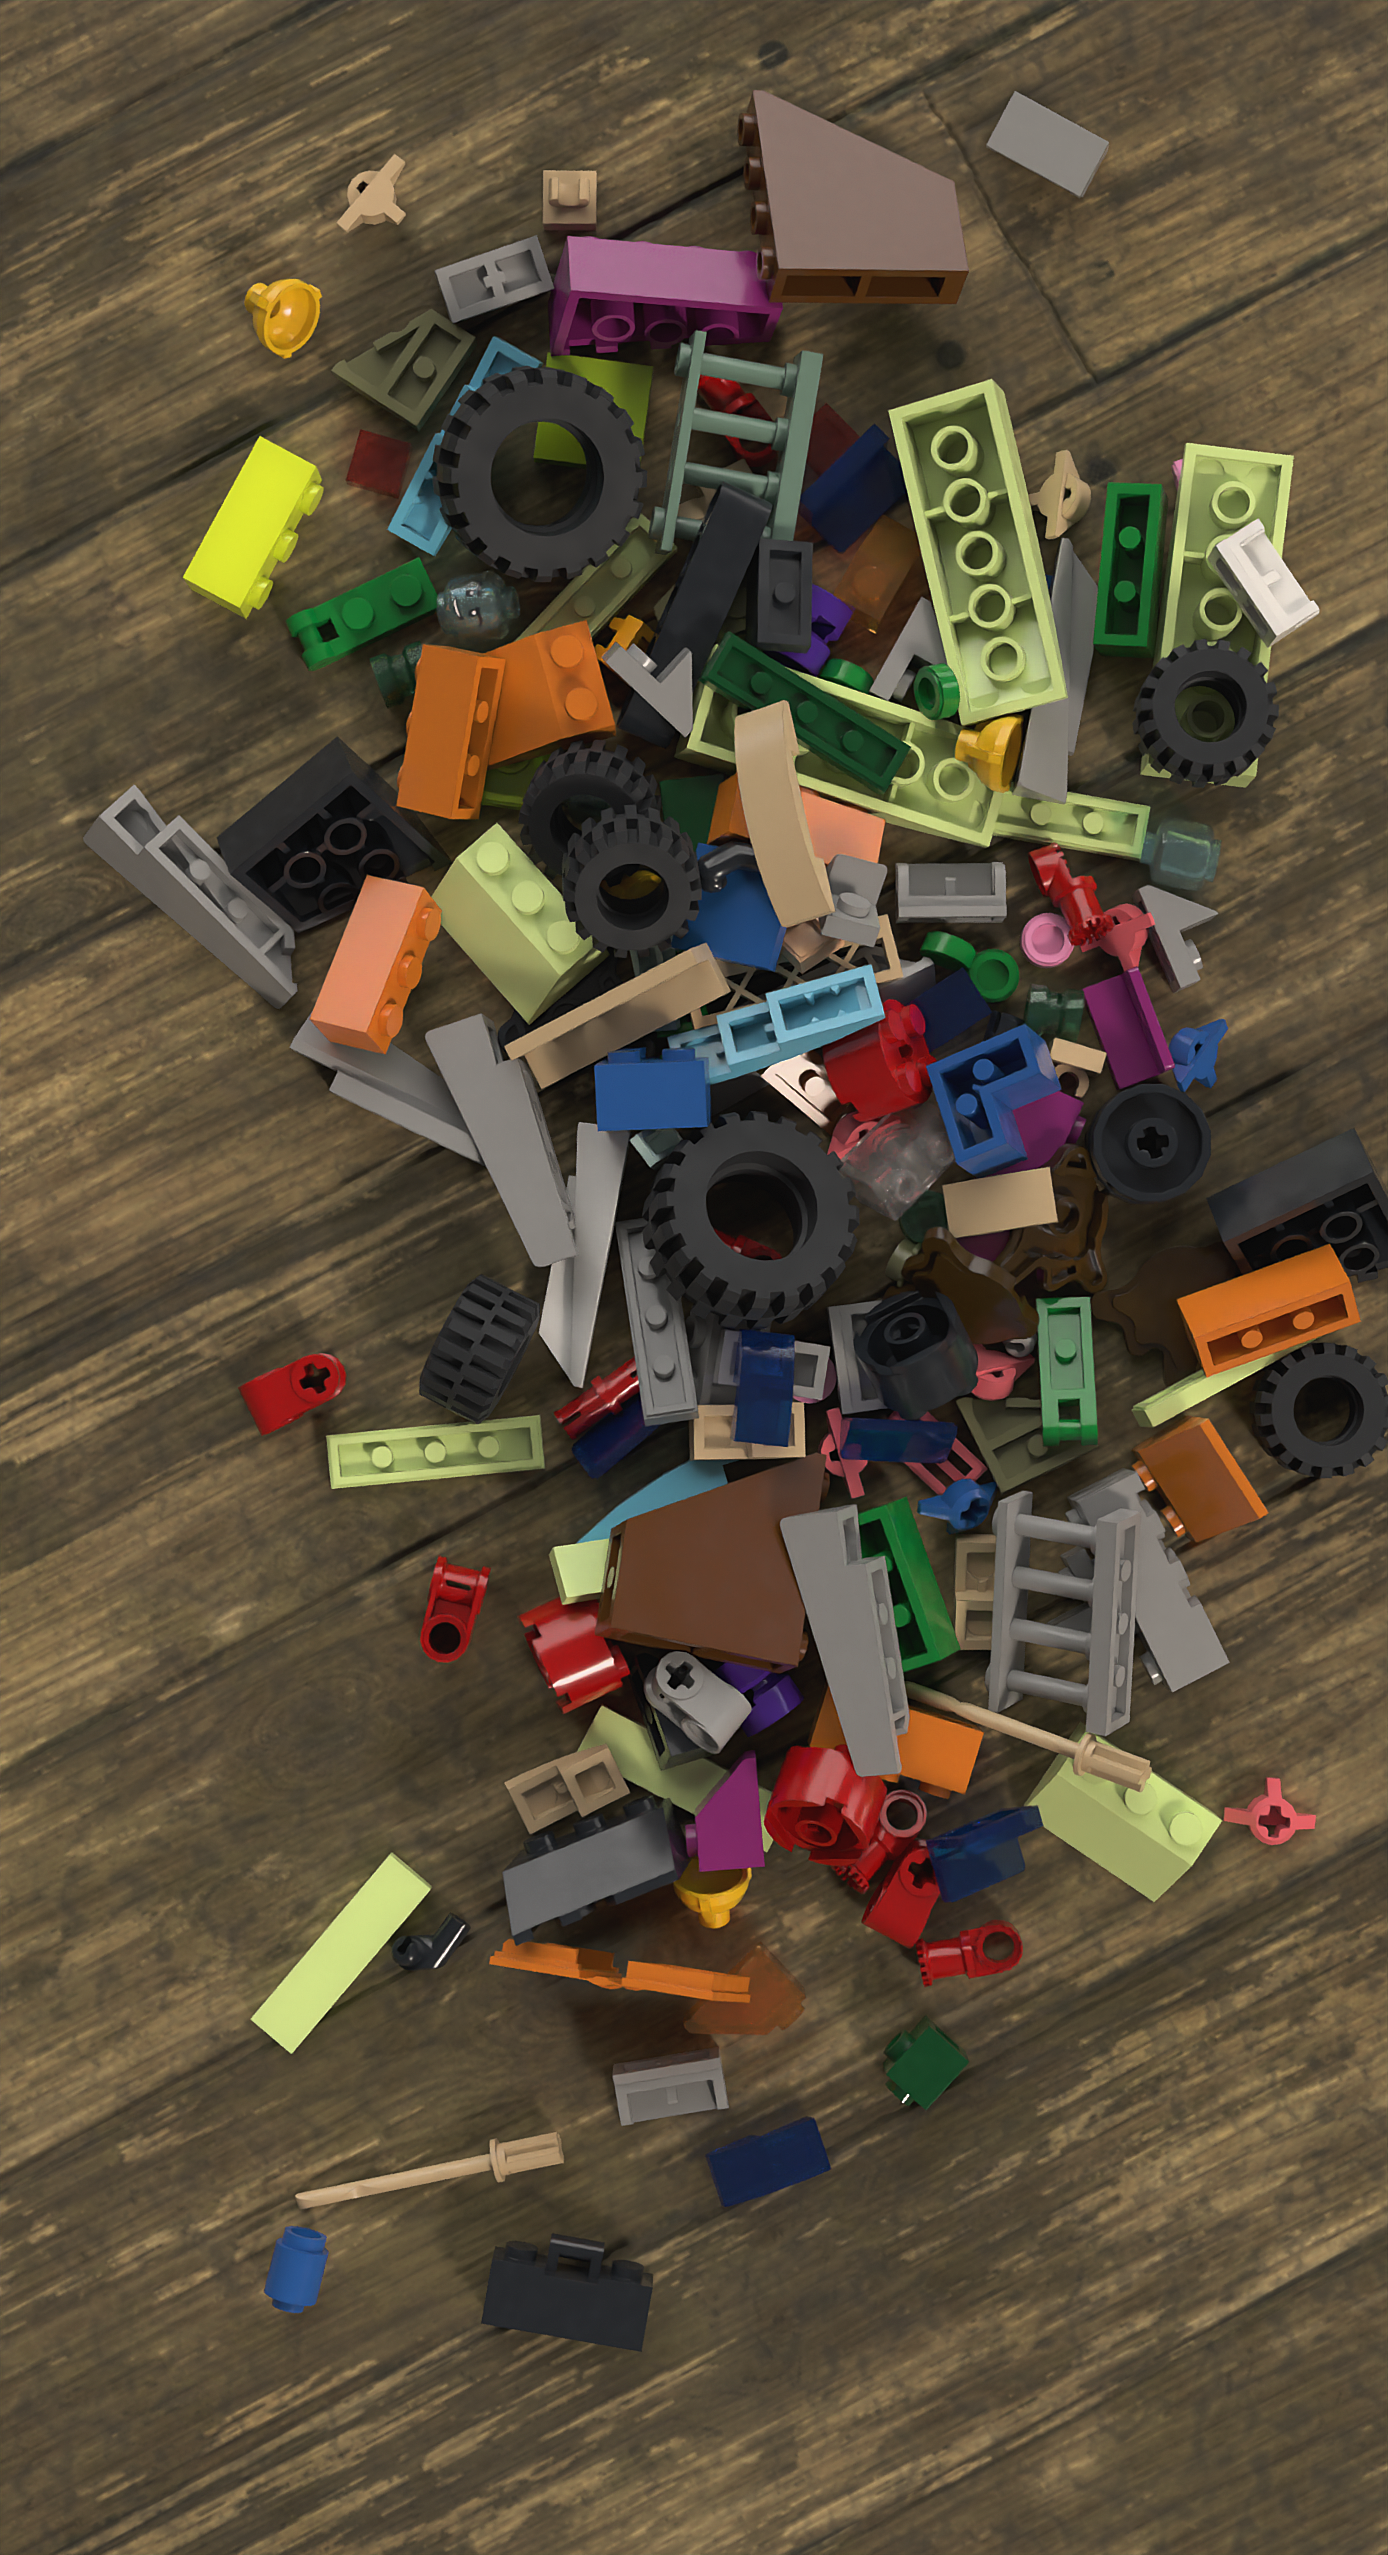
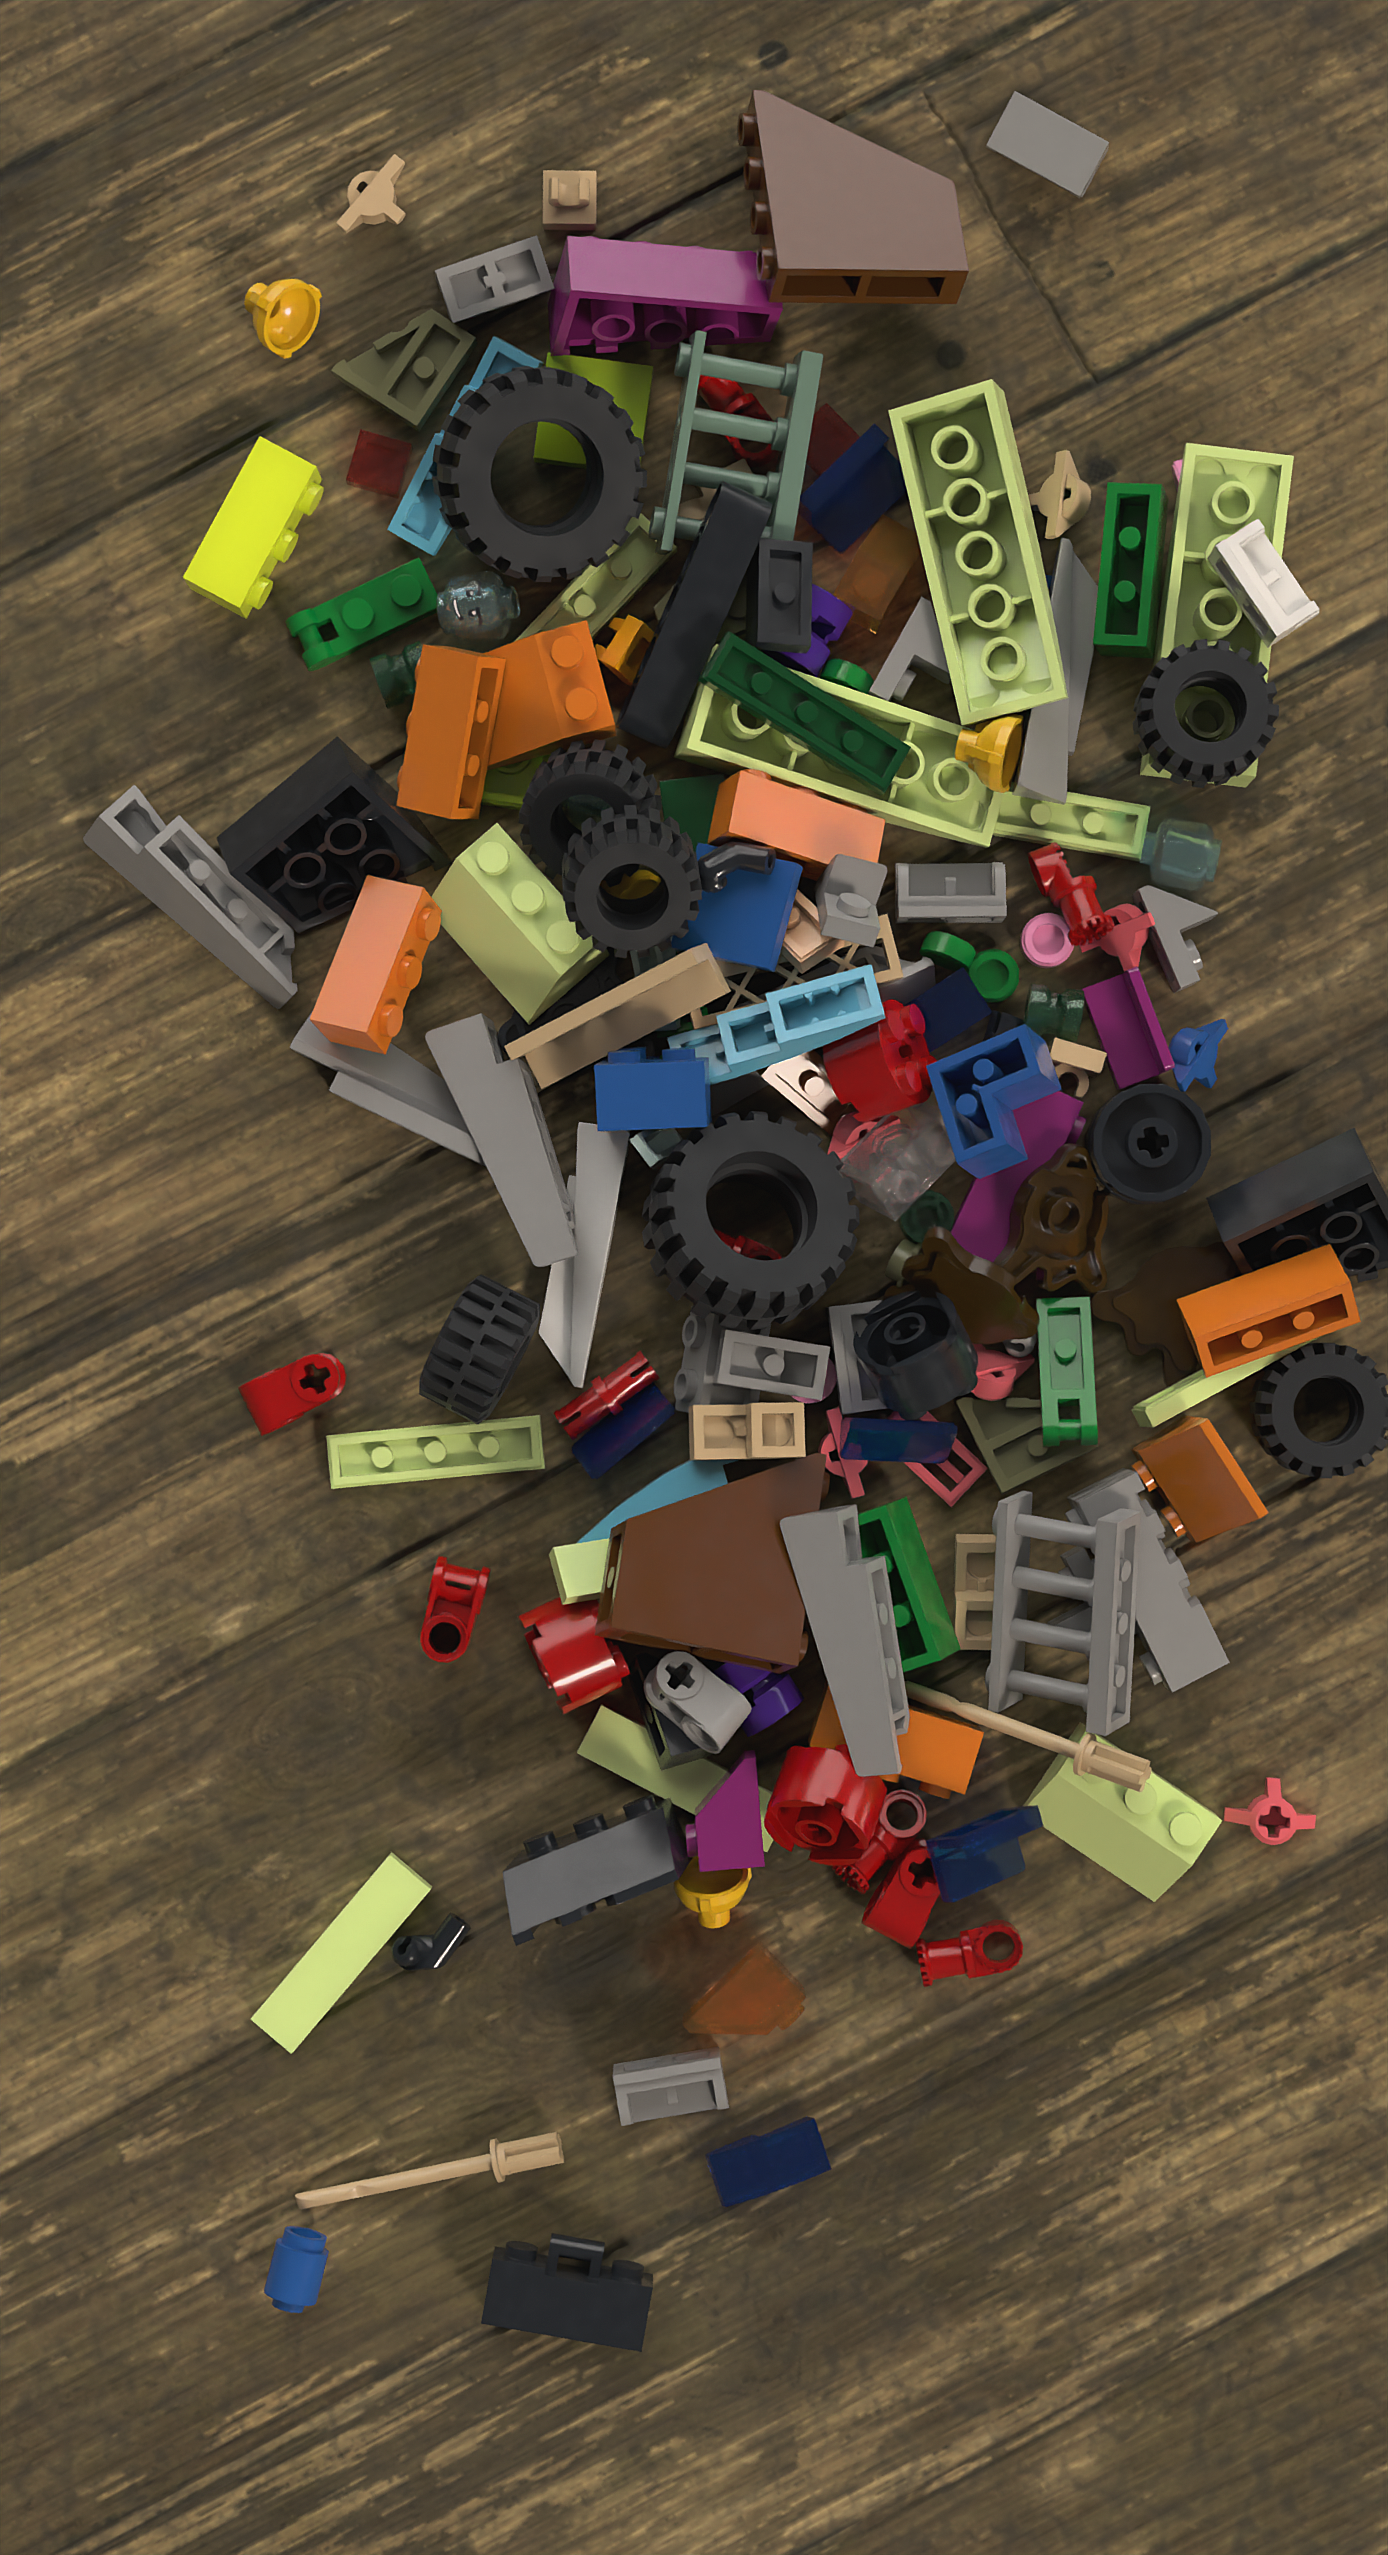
(565, 1785): tan slope -> none
(598, 1969): orange piece -> none
(656, 1333): dark grey tile -> none
(668, 692): light grey slope -> none
(763, 1387): clear blue slope -> none
(777, 817): tan slope -> none
(922, 2063): dark green brick -> none
(937, 691): green tile -> none
(961, 1505): blue piece -> none
(1000, 1203): tan slope -> none

